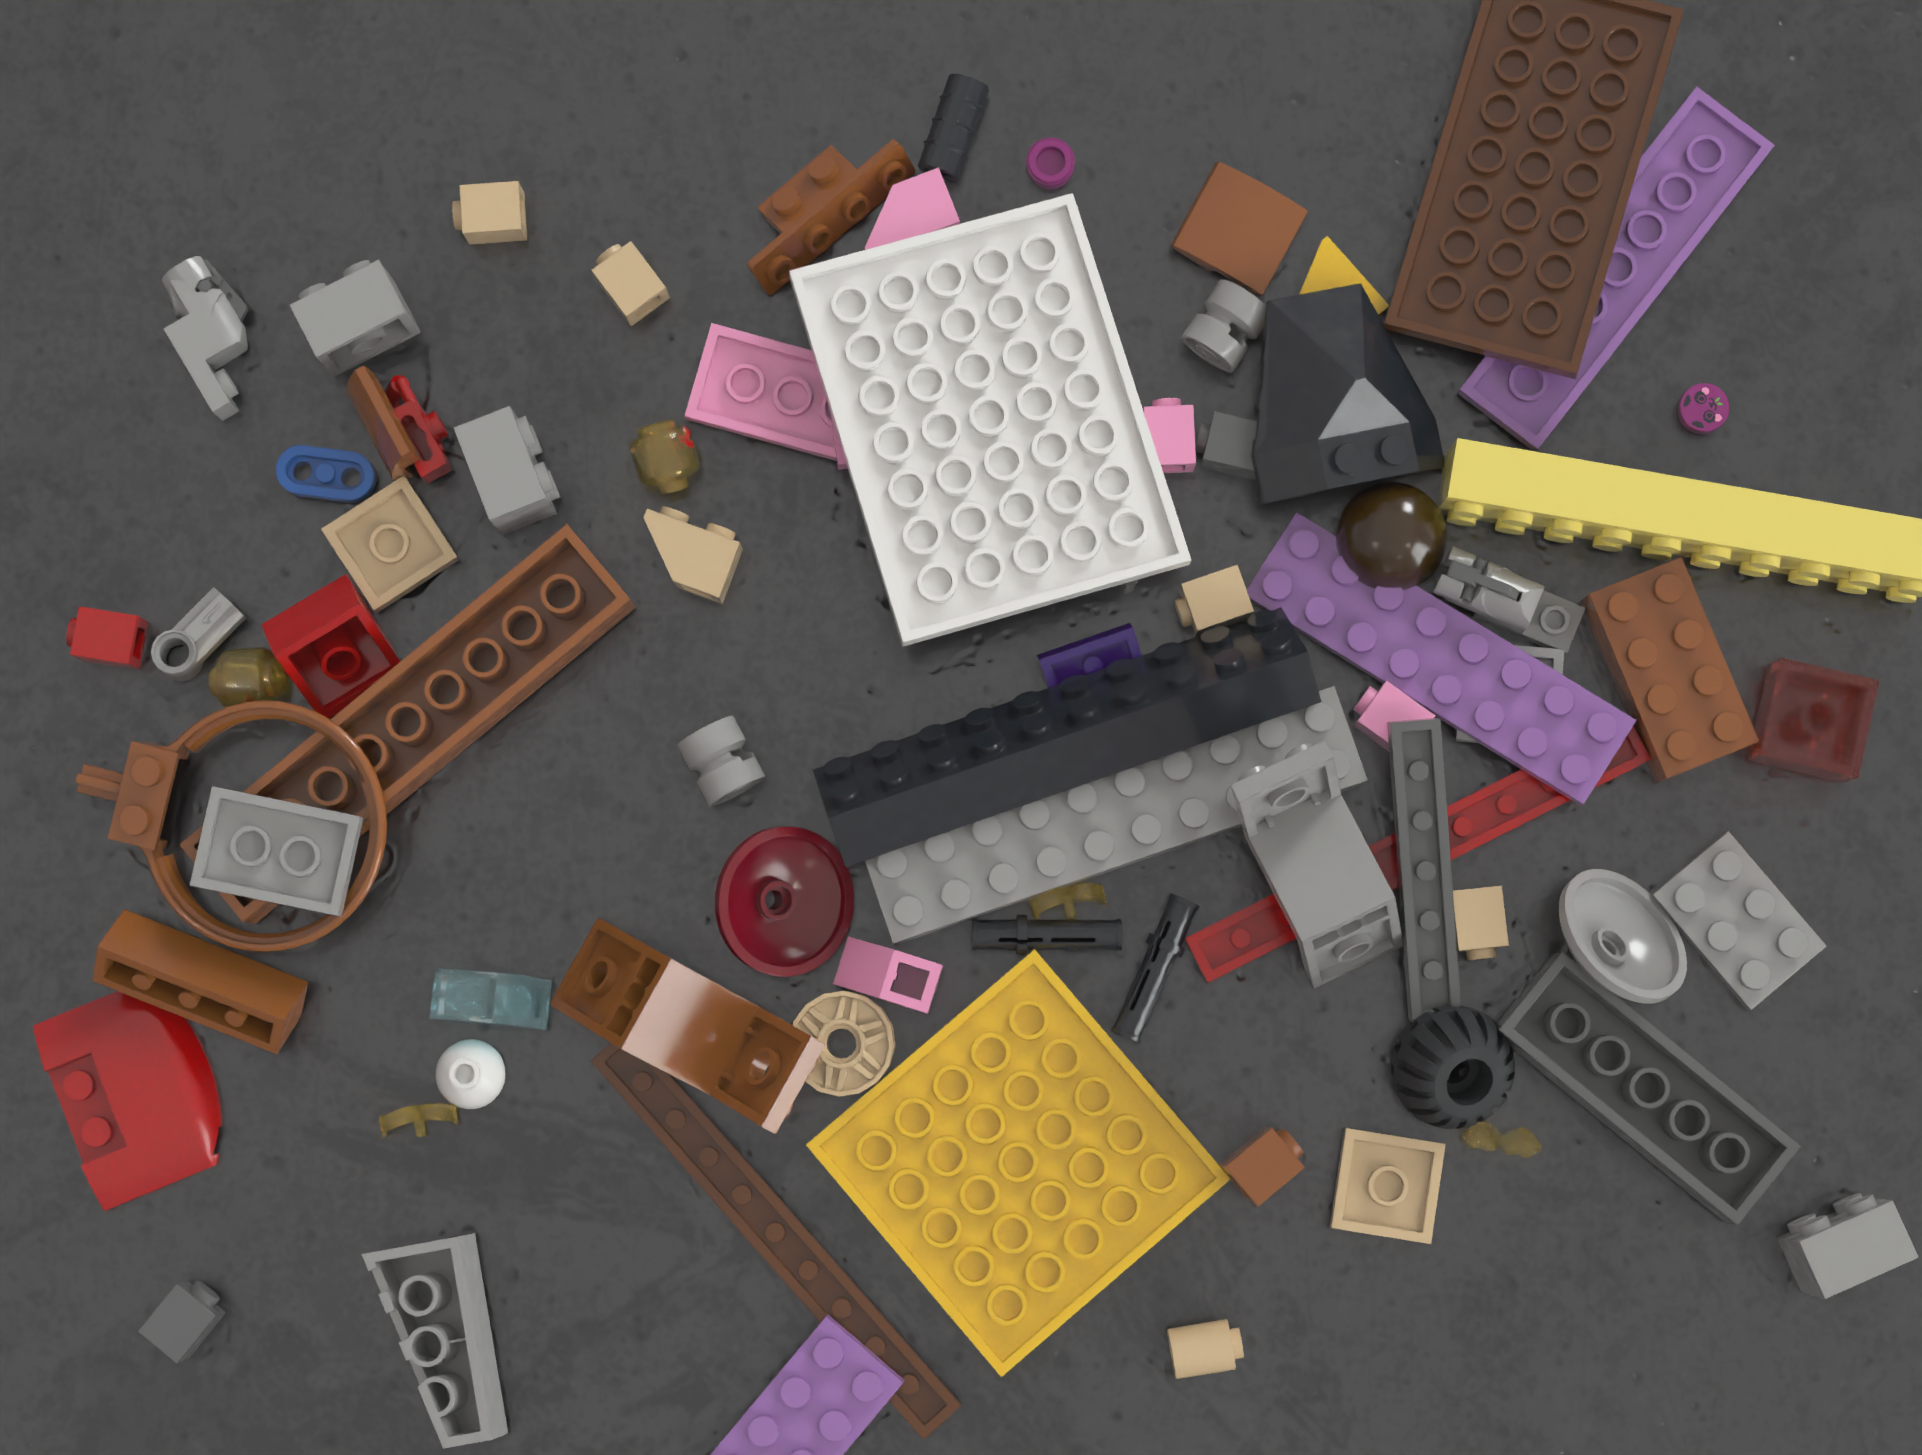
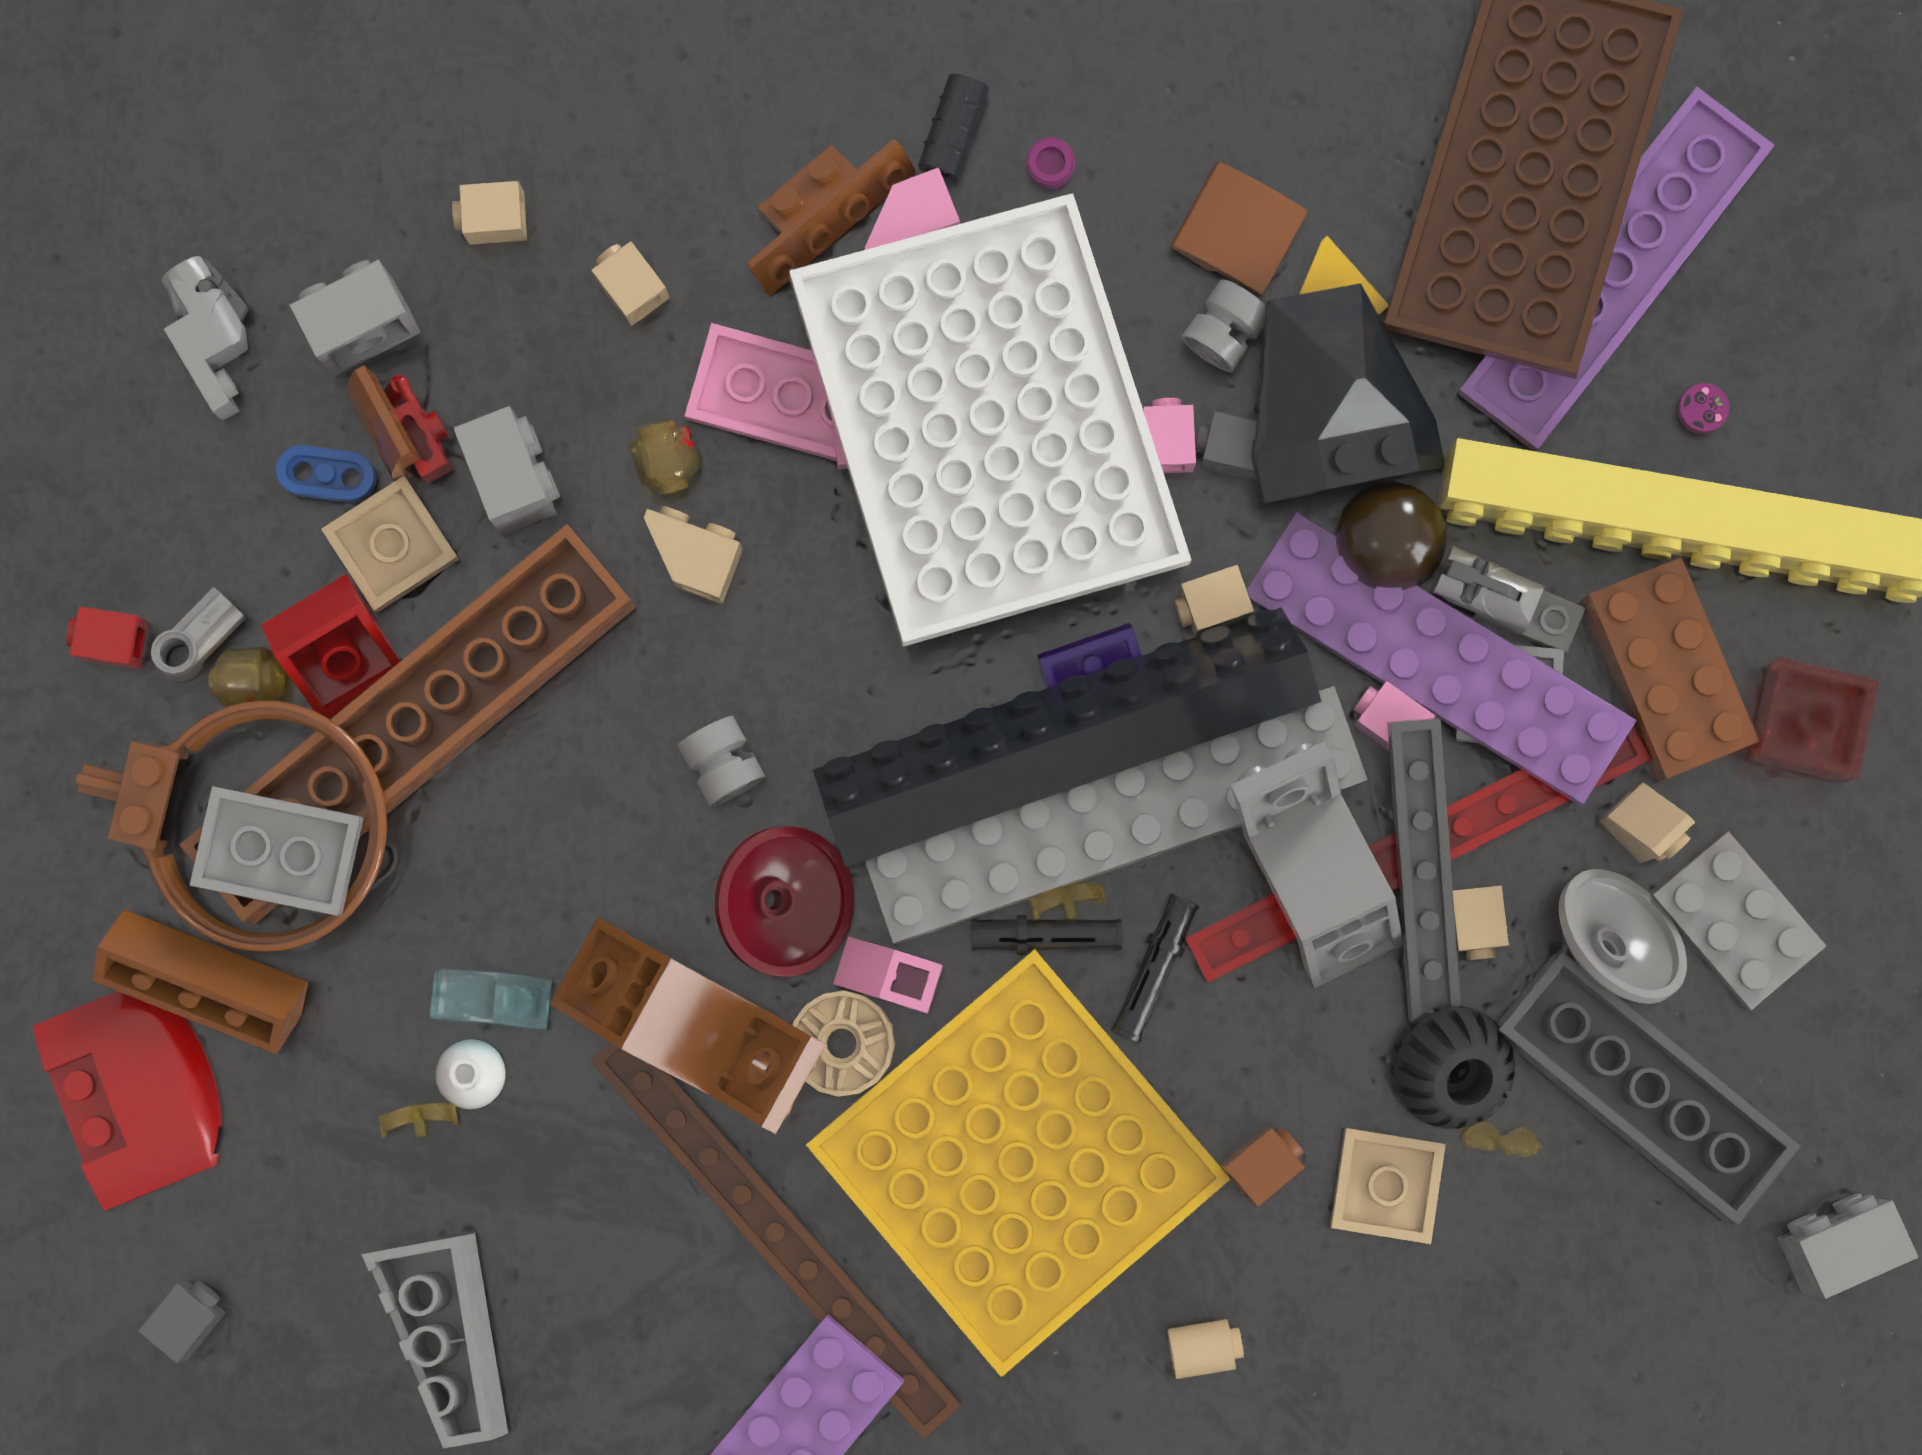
(1648, 824): none -> tan slope

